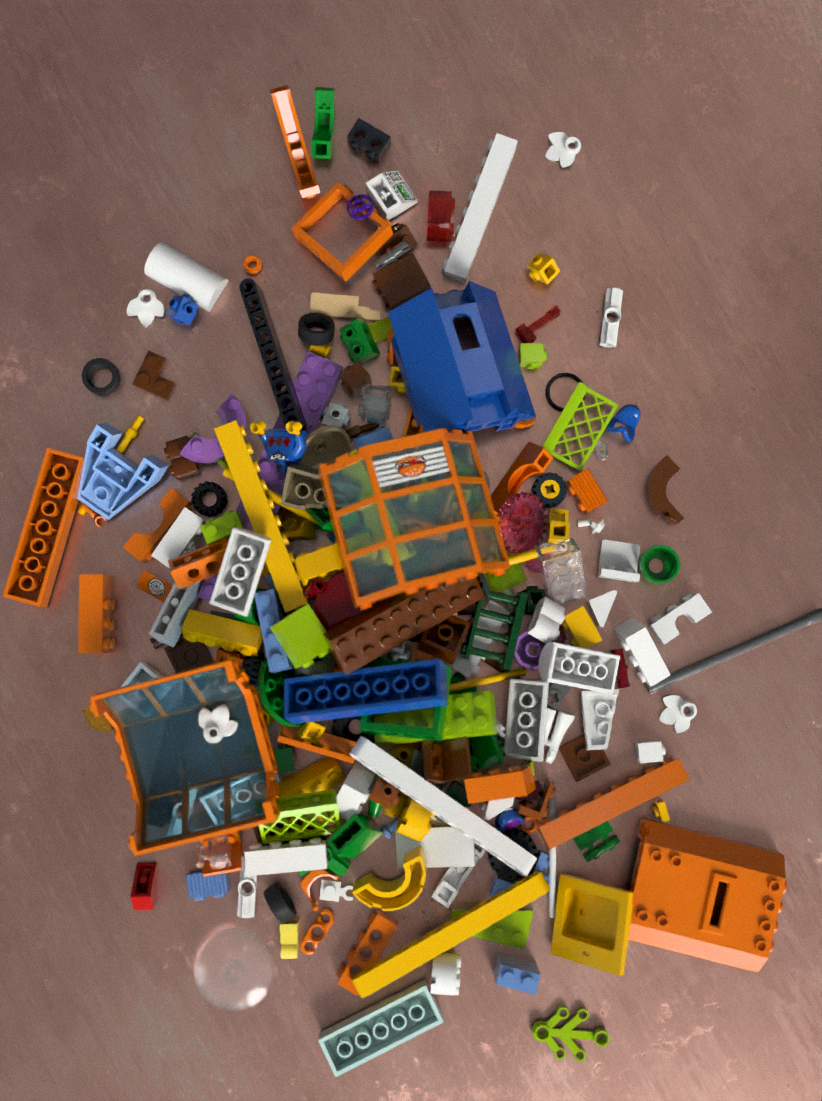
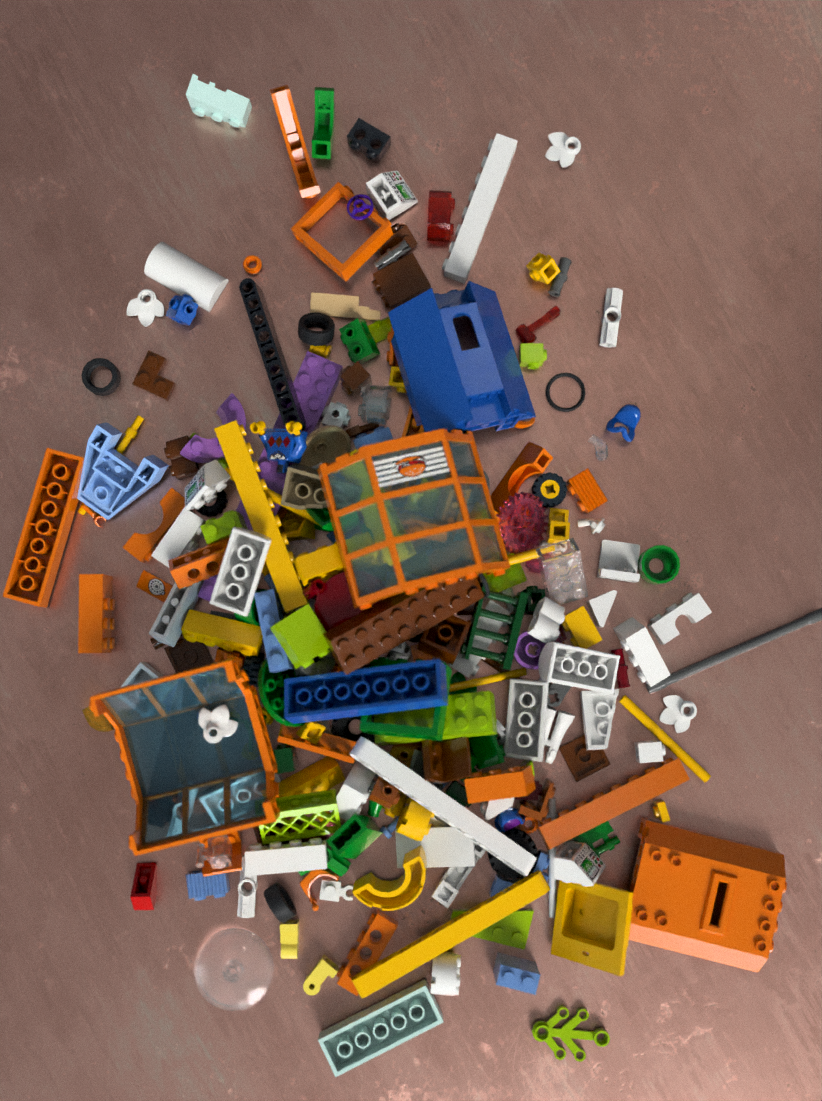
(205, 485): none -> white slope
(217, 104): none -> light aqua wedge
(319, 974): none -> light yellow leg
(325, 926): orange piece -> none
(561, 277): none -> dark grey pin
(564, 419): lime fence -> none
(577, 864): none -> white slope
(656, 490): reddish brown arch -> none
(665, 738): none -> yellow piece

